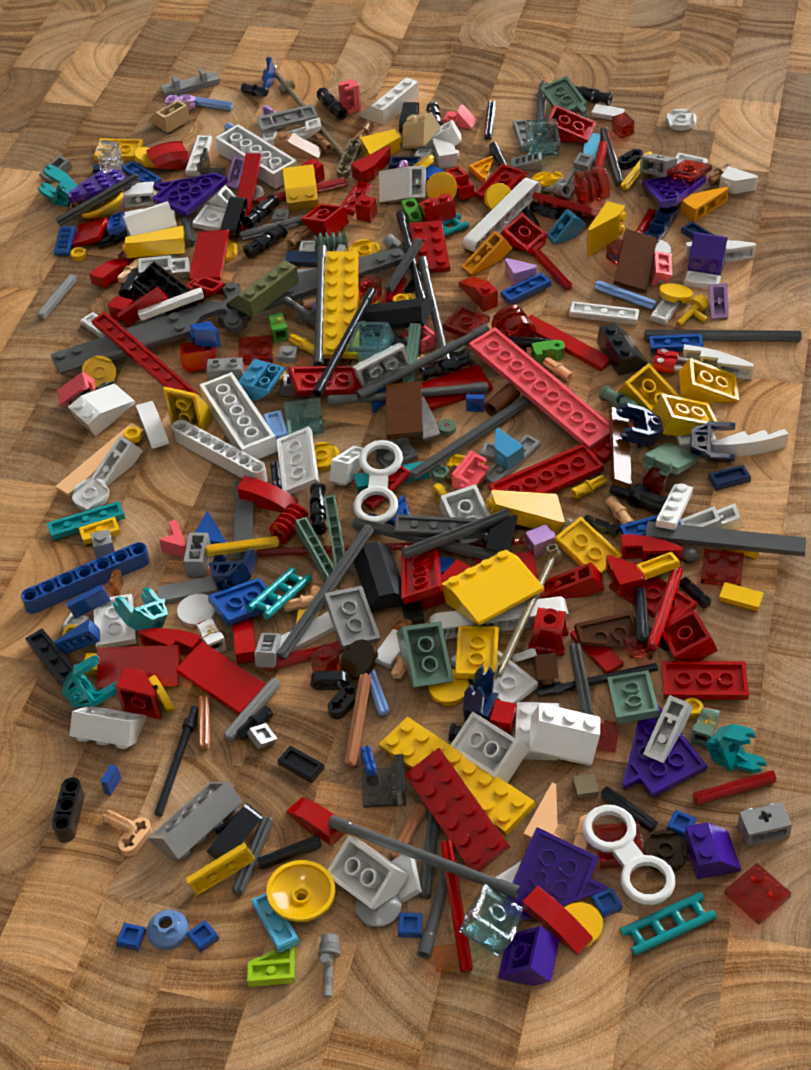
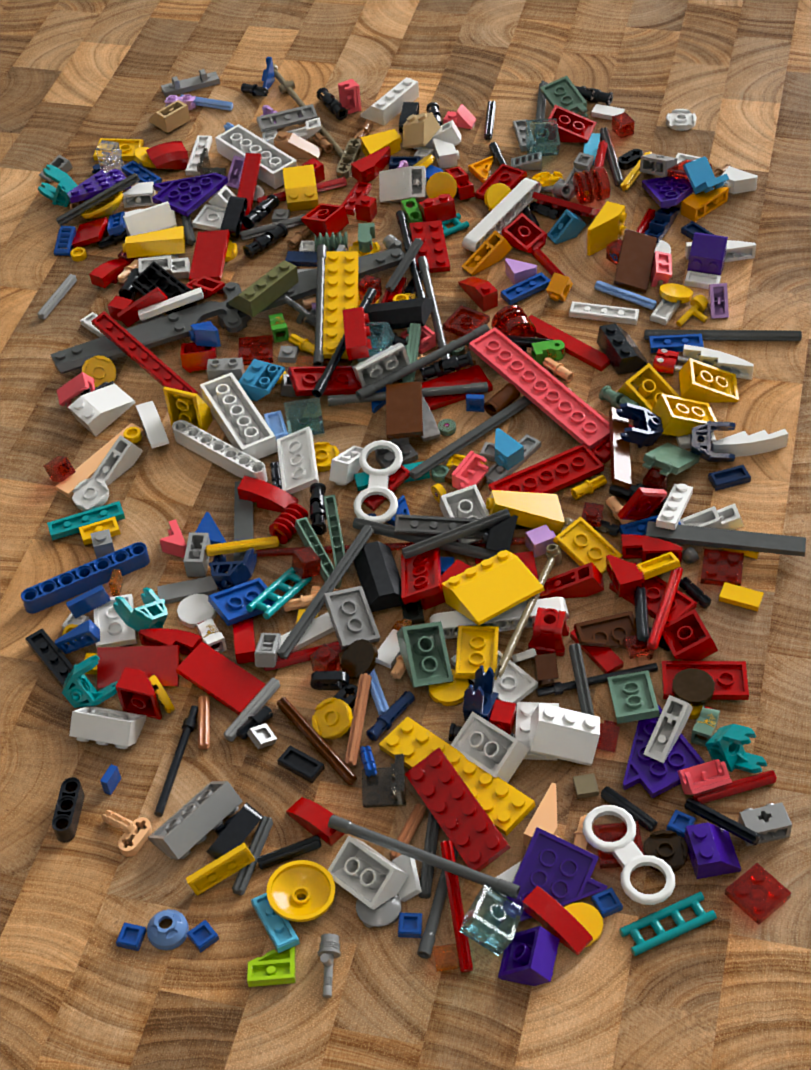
(59, 468): none -> clear red brick
(306, 562): none -> clear red brick
(317, 741): none -> reddish brown axle
(332, 718): none -> yellow tile
(356, 333): none -> red brick
(366, 233): none -> sand green leg
(385, 721): none -> dark blue pin
(559, 287): none -> light orange brick
(593, 513): none -> clear red bracket
(642, 504): none -> red tile
(693, 686): none -> dark brown tile
(702, 176): none -> dark azure bracket
(704, 777): none -> coral hinge
(722, 821): none -> black axle

